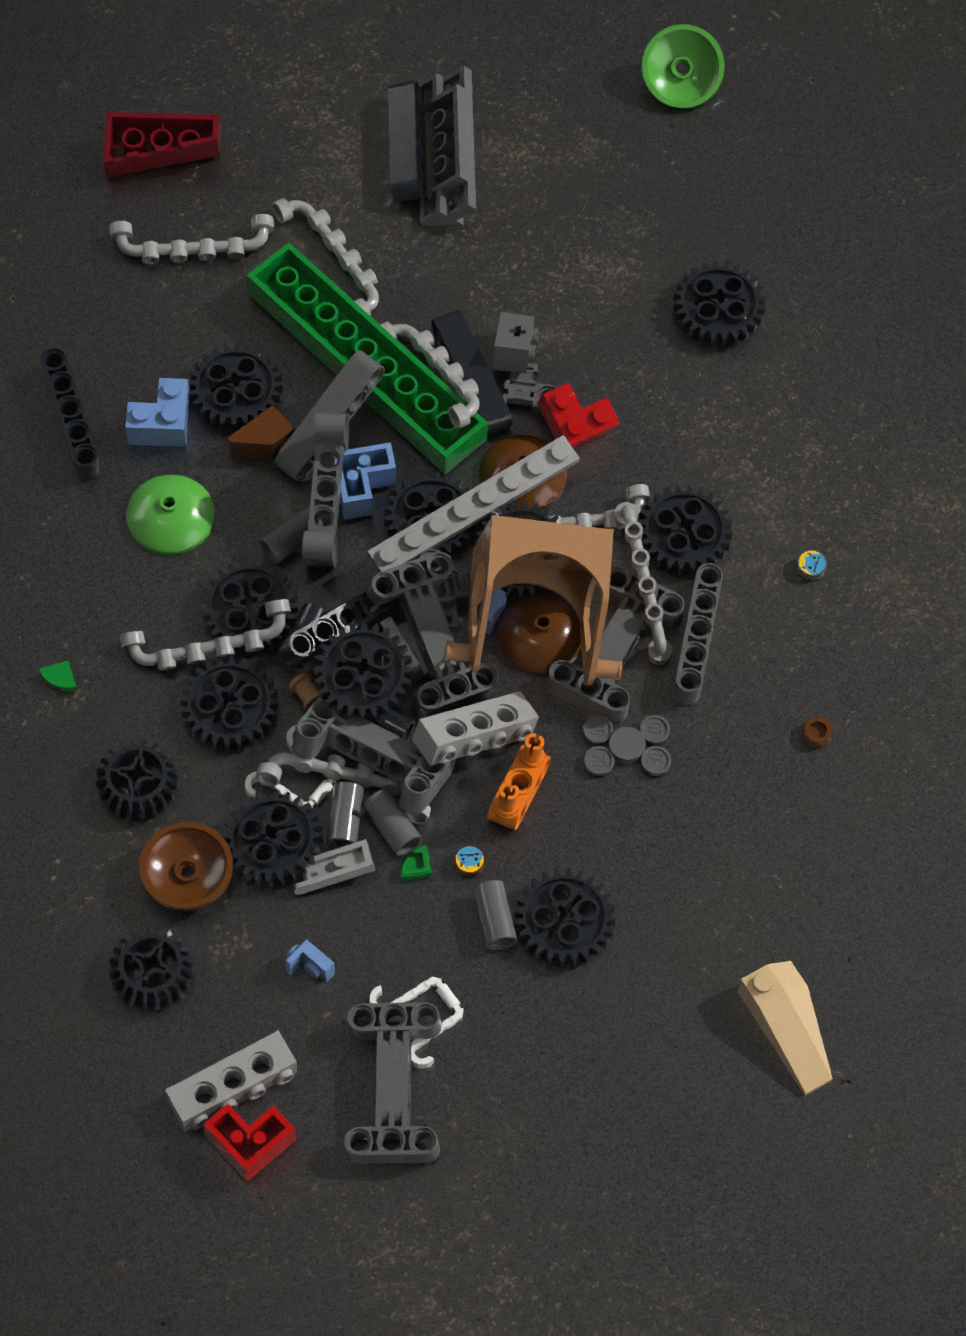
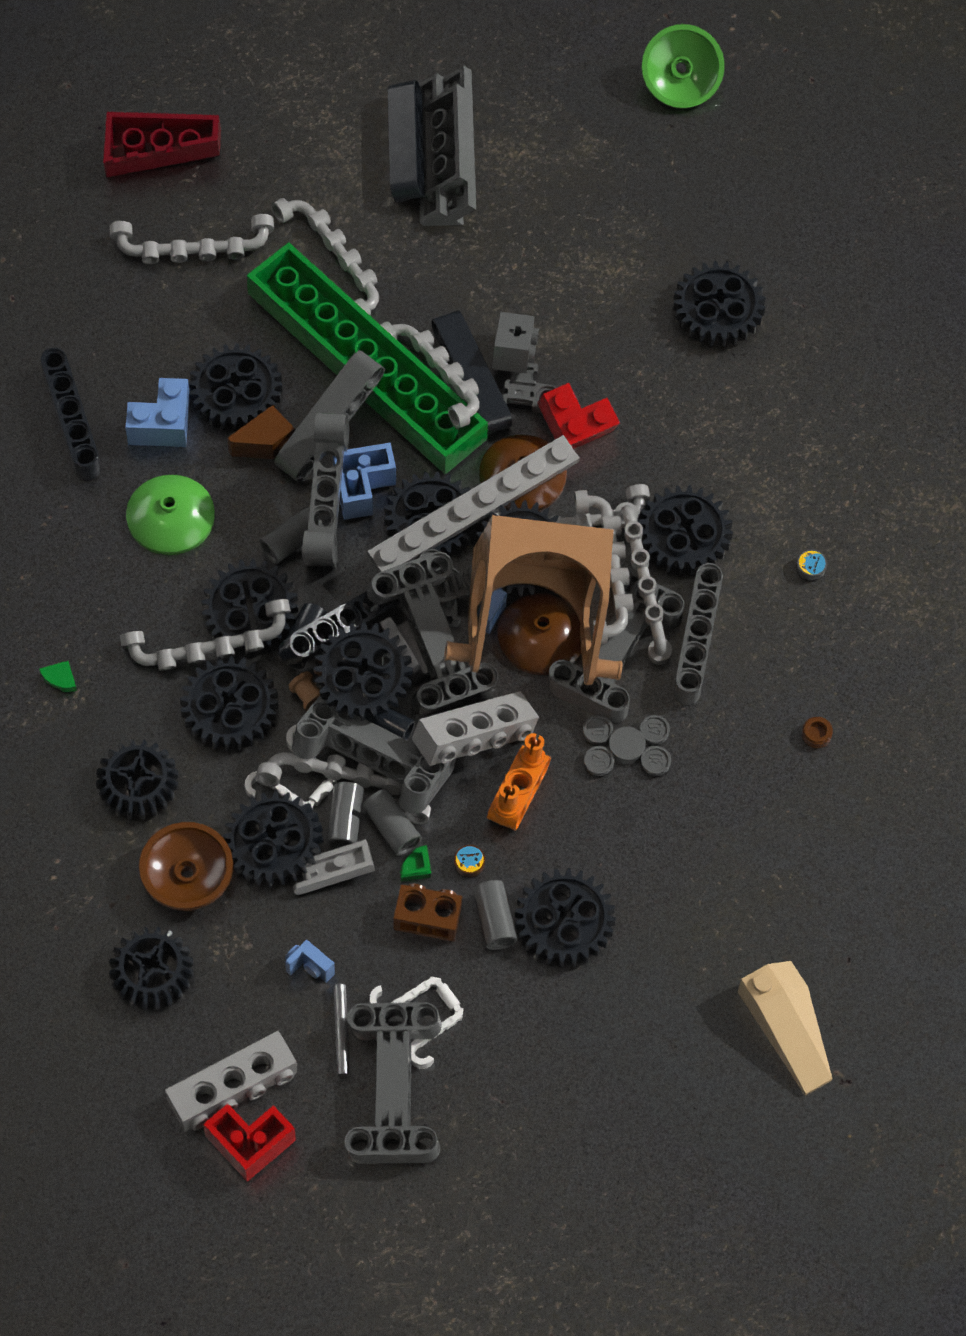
(341, 1030): none -> flat silver bar
(425, 920): none -> reddish brown brick
(619, 576): none -> light grey bar

